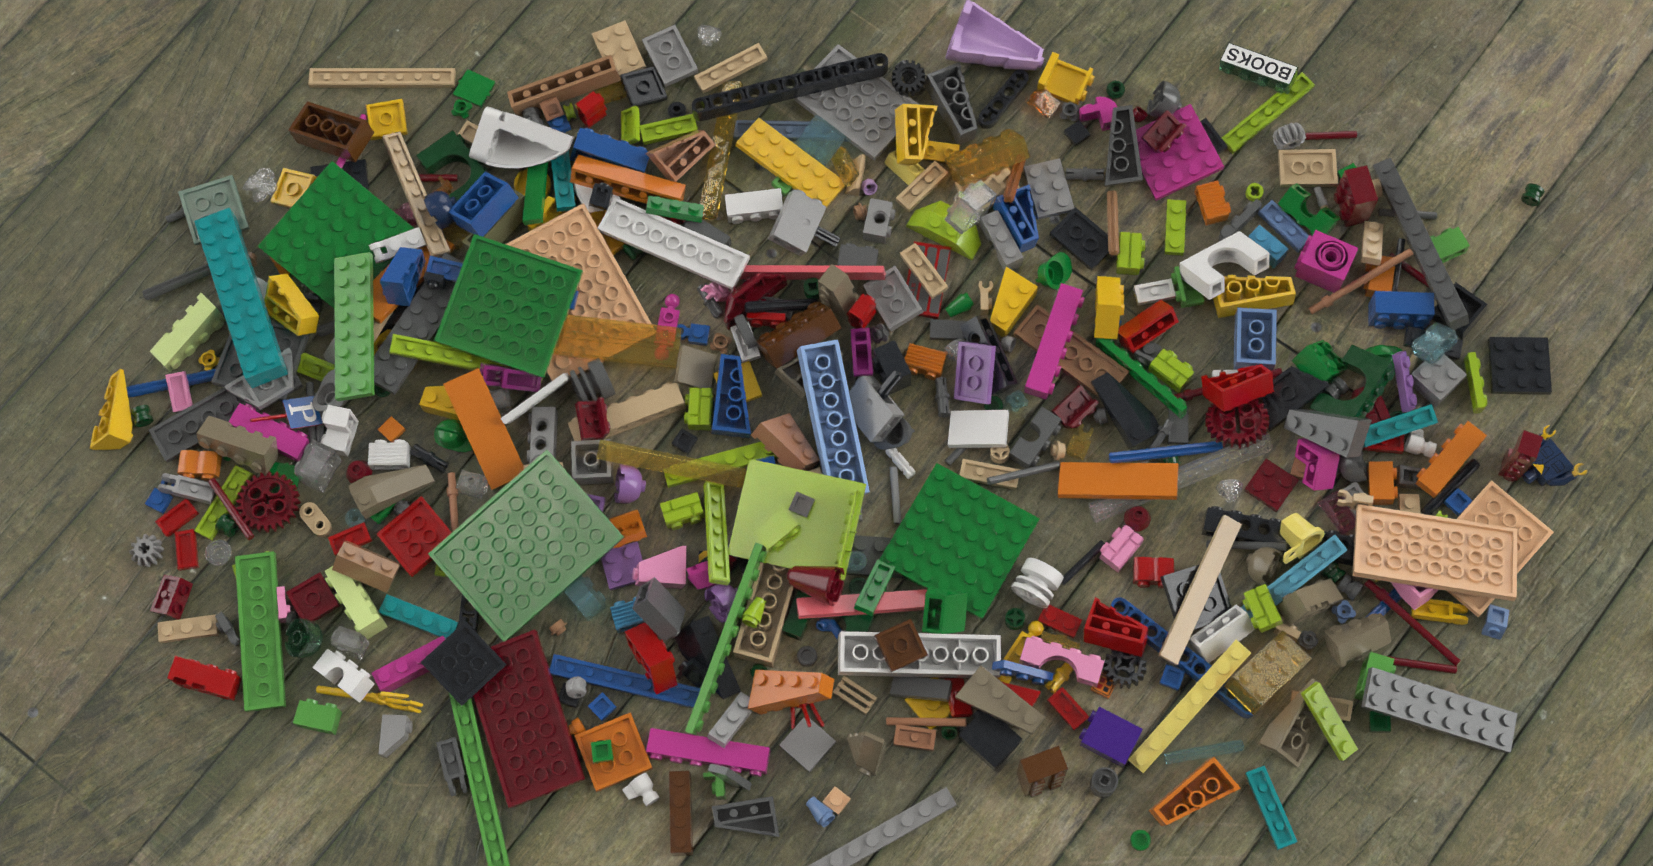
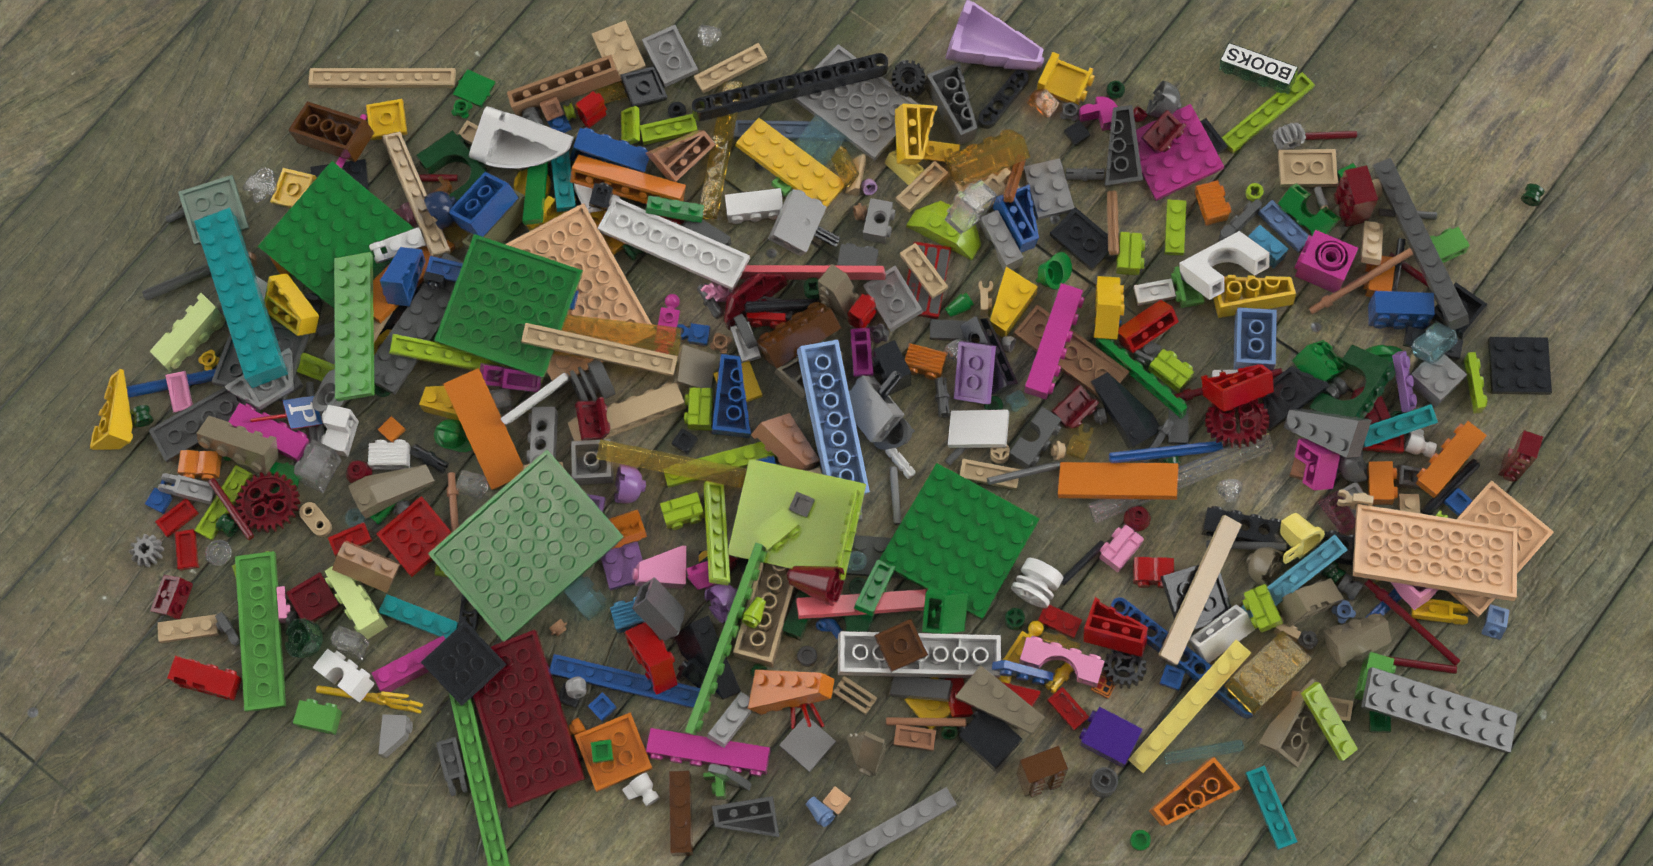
(599, 349): none -> tan plate
(1271, 485): dark red plate -> none
(1551, 465): dark blue torso -> none

